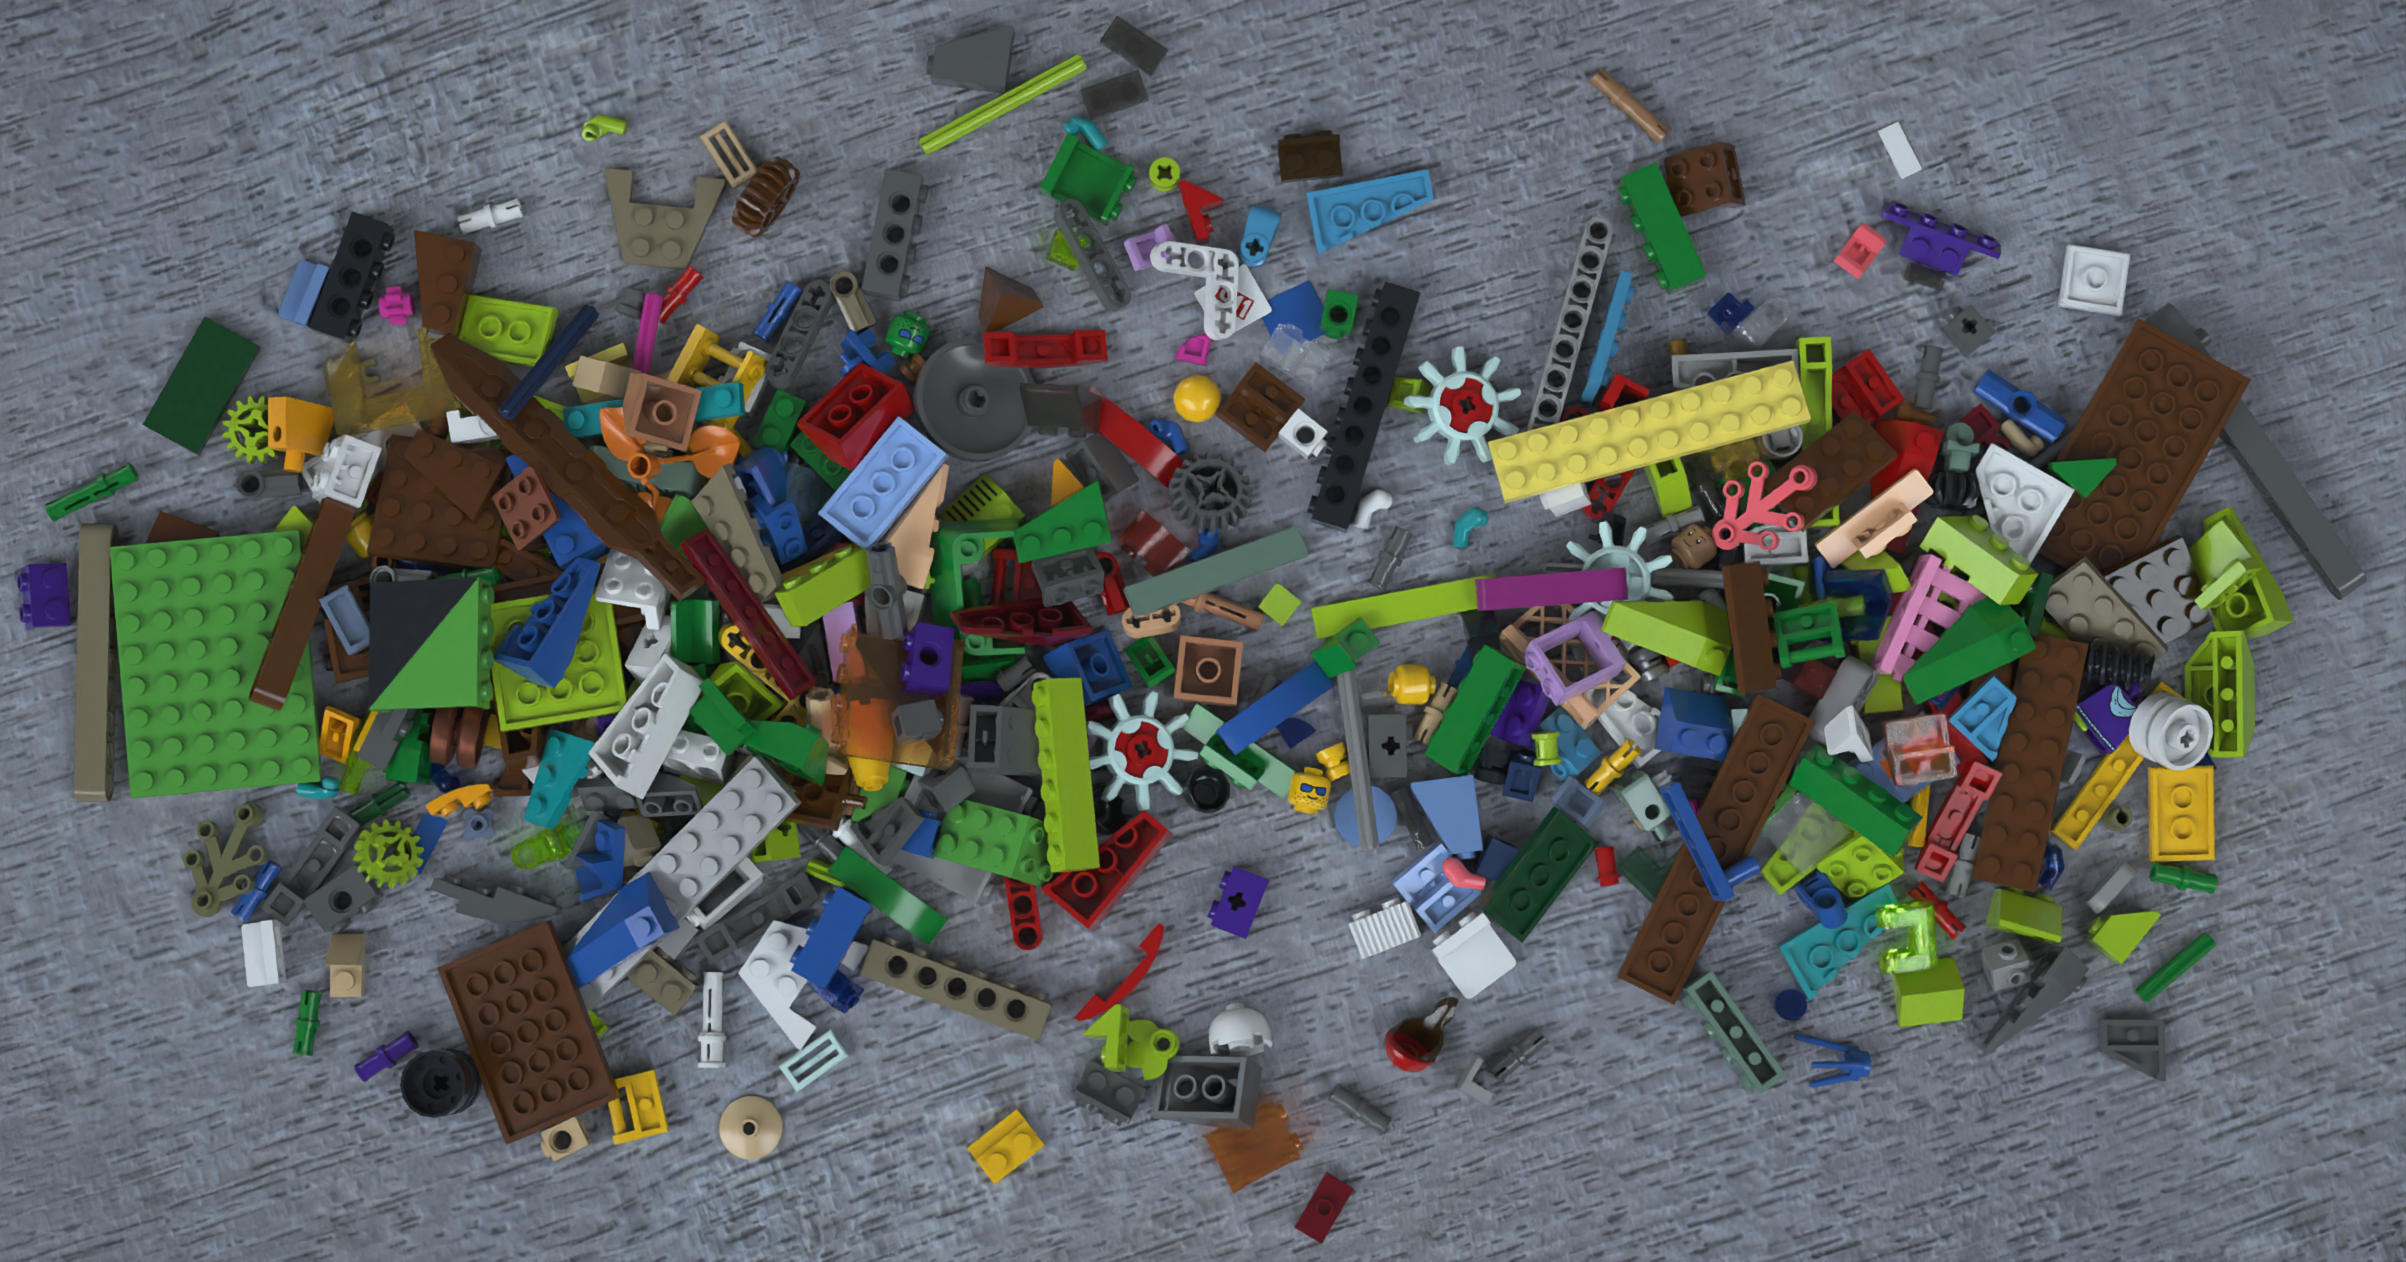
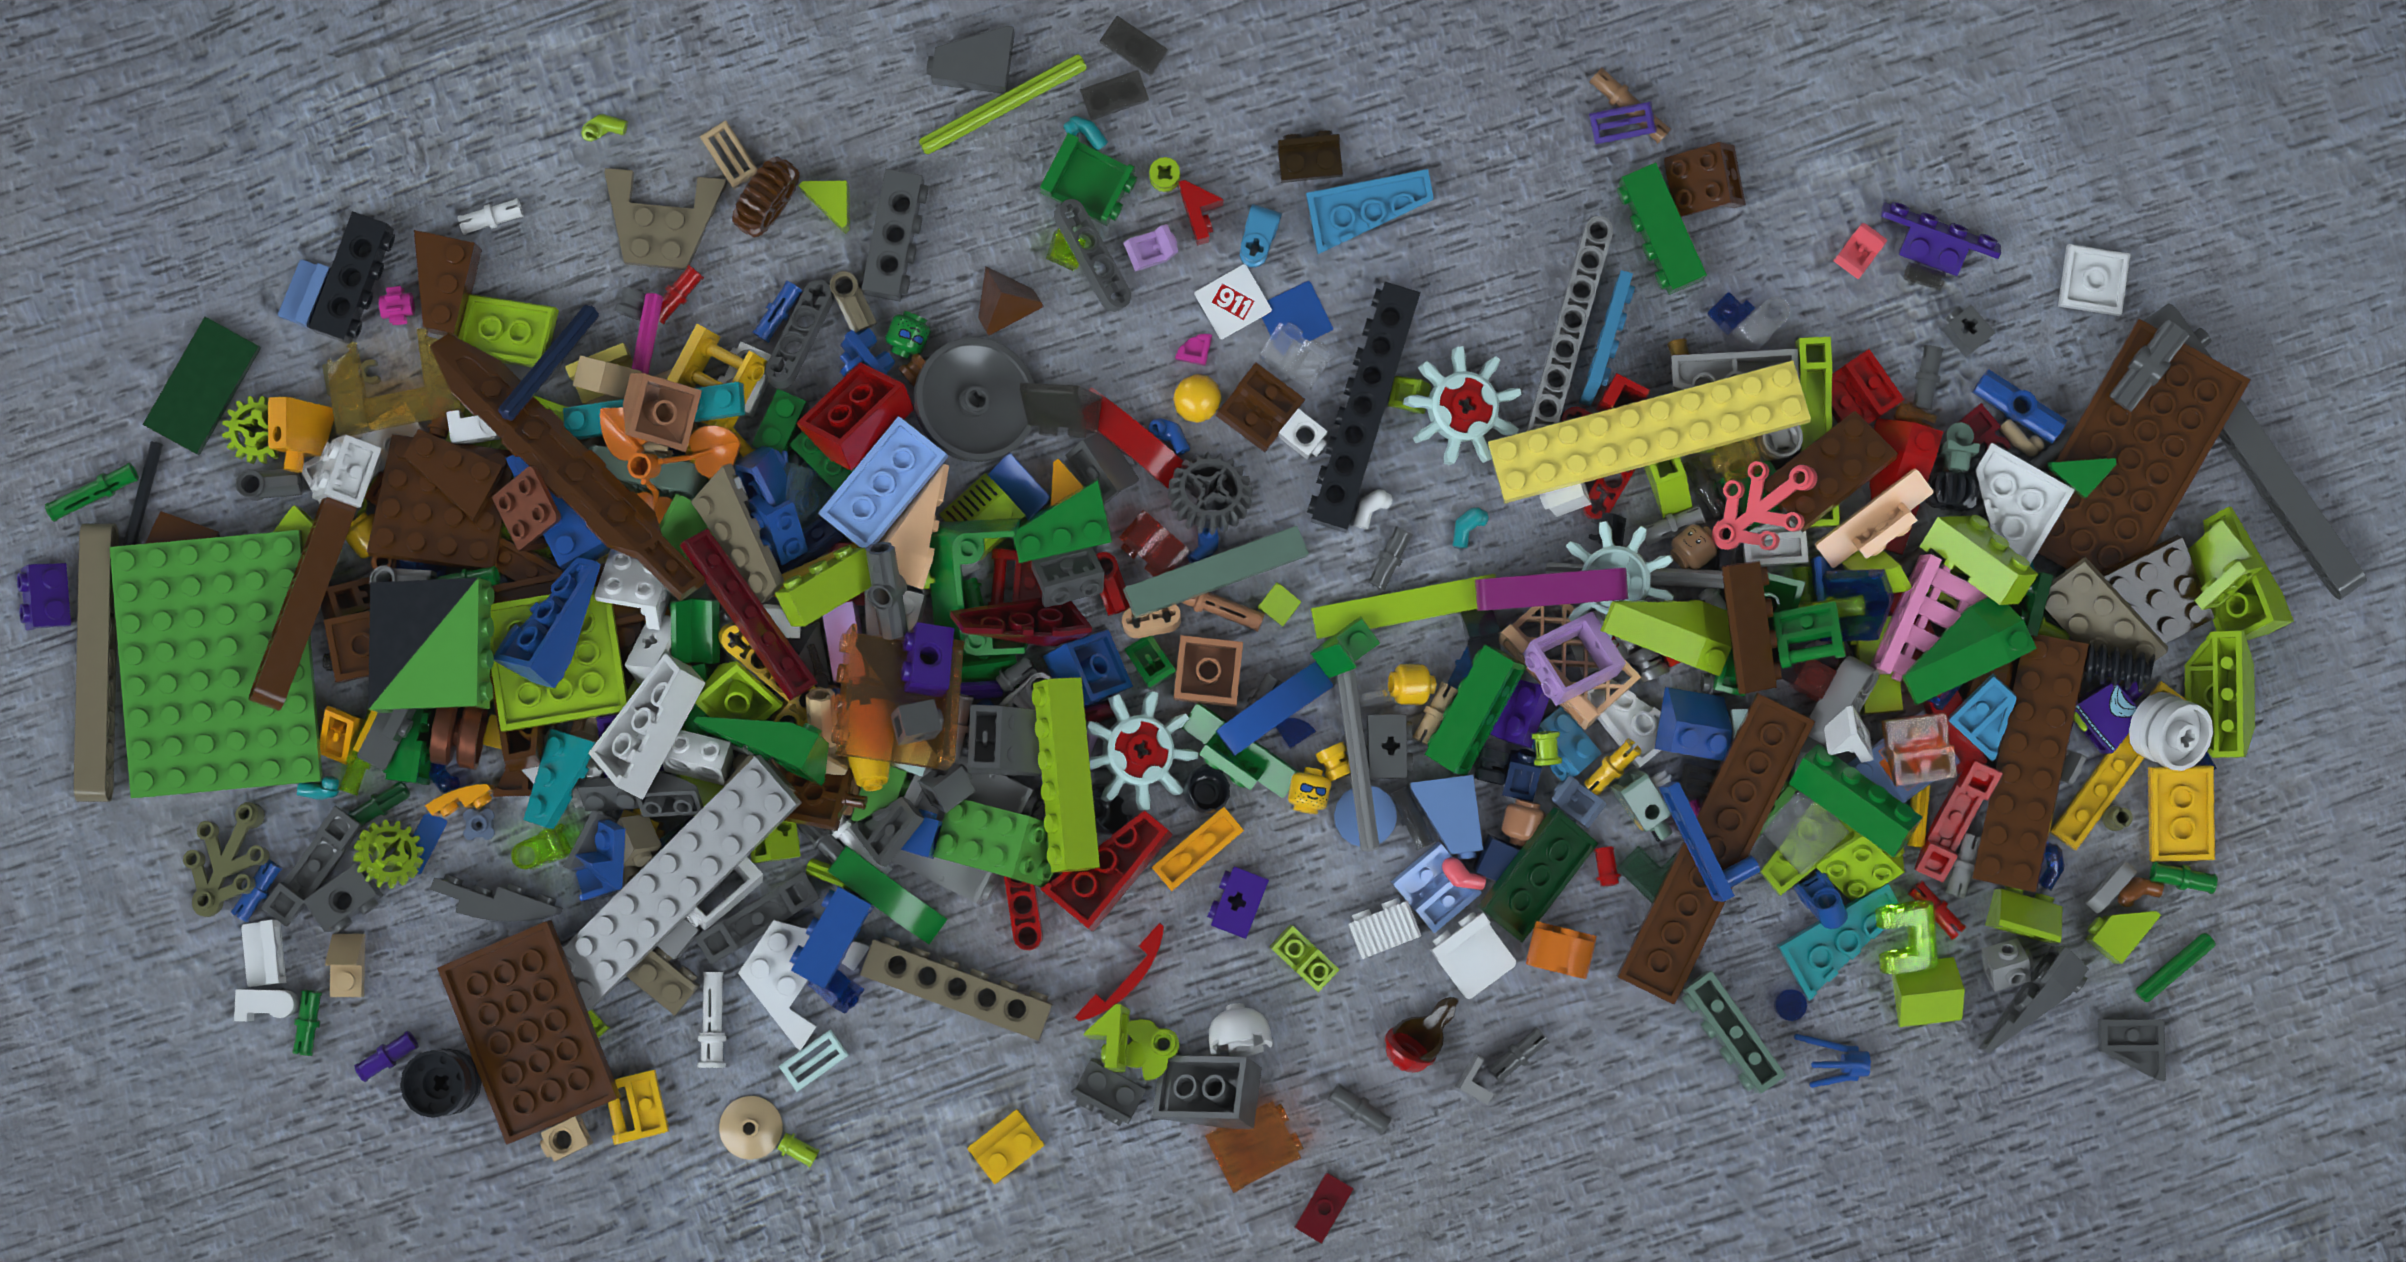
(143, 493): none -> black bar
(275, 1002): none -> white leg
(347, 619): sand blue tile -> none
(625, 928): blue wedge -> none
(721, 718): green panel -> none
(798, 1149): none -> lime pin
(831, 199): none -> lime slope
(1020, 486): none -> blue slope
(1045, 351): red slope -> none
(1197, 849): none -> light orange plate
(1210, 270): white beam -> none
(1304, 958): none -> lime slope
(1338, 300): green brick -> none
(1522, 821): none -> nougat head
(1561, 950): none -> orange brick
(1649, 117): none -> dark purple tile
(1899, 150): white sticker -> none
(2136, 888): none -> dark orange arm
(2149, 365): none -> dark grey piece

